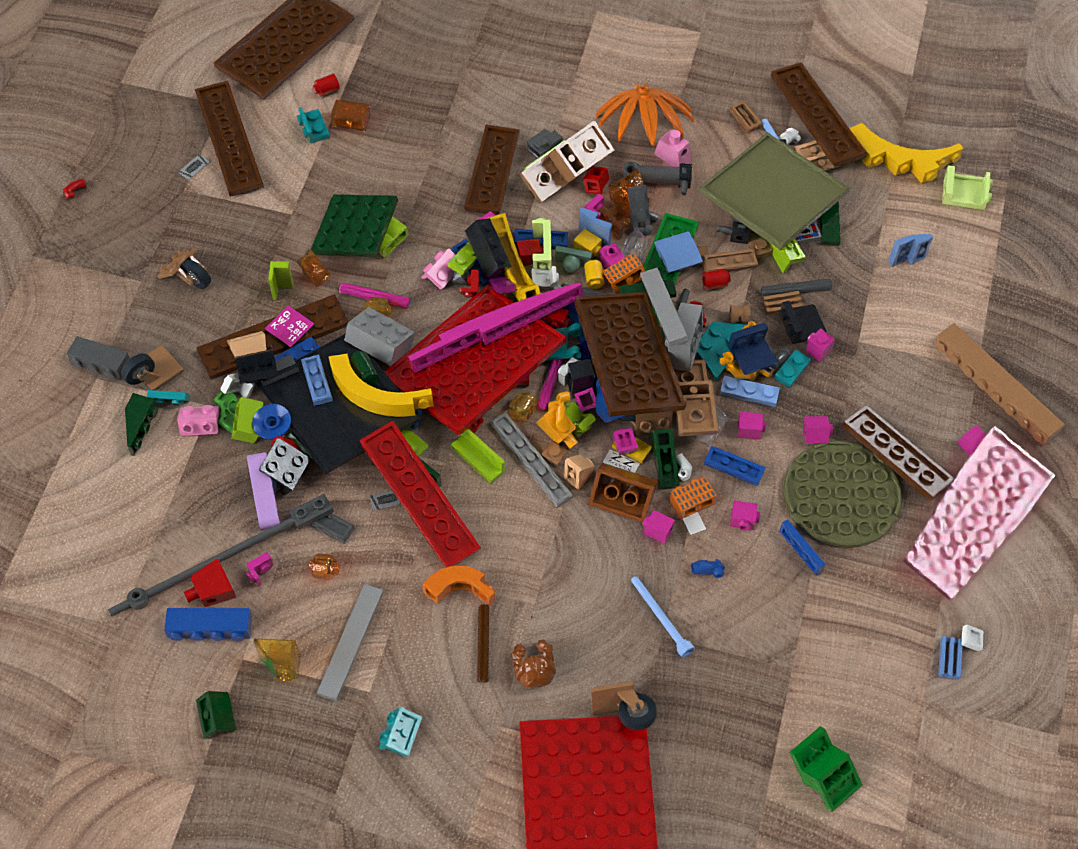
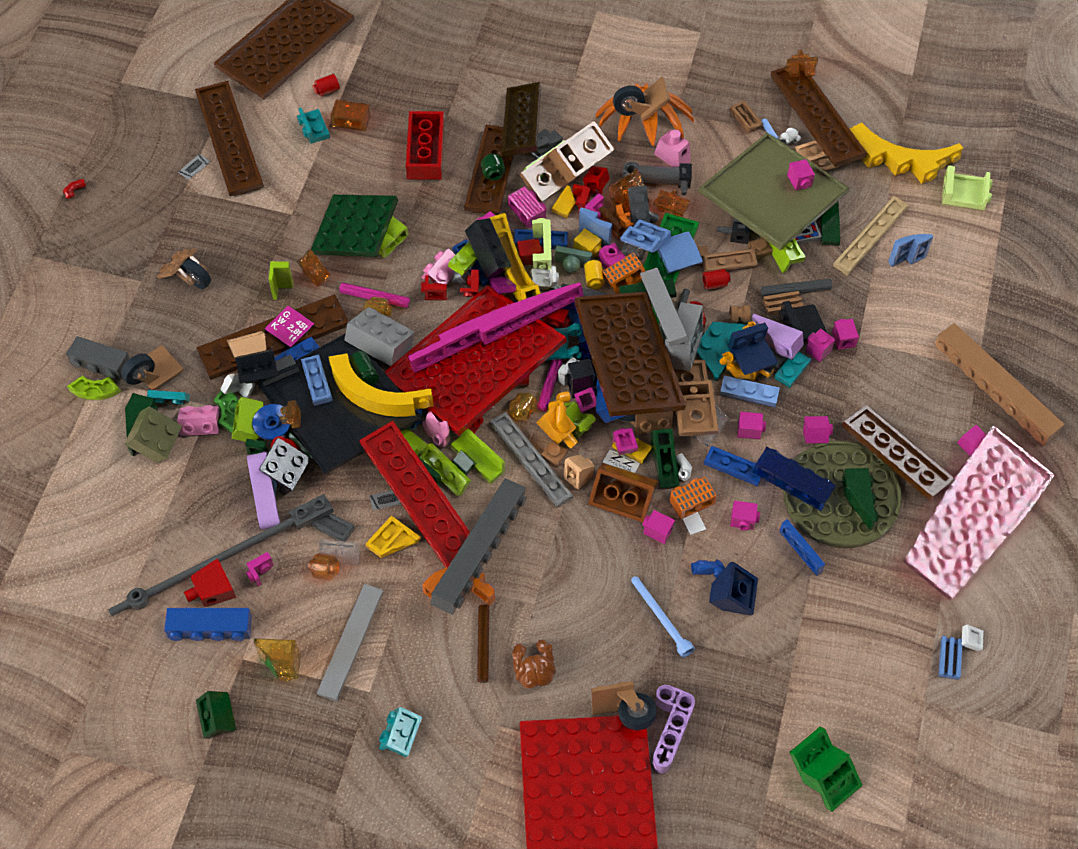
(92, 389): none -> lime tile
(153, 434): none -> olive brick
(255, 446): none -> dark green tile
(292, 413): none -> clear orange tile
(344, 551): none -> clear slope
(392, 538): none -> yellow wing
(425, 145): none -> red brick
(433, 291): none -> red bracket
(437, 430): none -> bright pink plate
(449, 472): none -> lime plate
(464, 462): none -> tile
(478, 547): none -> dark grey brick
(493, 167): none -> dark green head
(521, 119): none -> dark brown plate
(526, 206): none -> dark pink brick
(565, 203): none -> yellow tile
(582, 194): none -> red bracket
(623, 217): none -> orange piece
(631, 100): none -> plate
(646, 236): none -> medium blue slope
(671, 202): none -> clear orange hips
(671, 731): none -> lavender beam
(734, 590): none -> dark blue slope
(781, 338): none -> lavender slope
(794, 478): none -> clear blue brick
(800, 174): none -> dark pink brick
(801, 62): none -> clear orange hips
(845, 334): none -> dark pink brick
(858, 491): none -> dark green slope
(870, 235): none -> tan tile

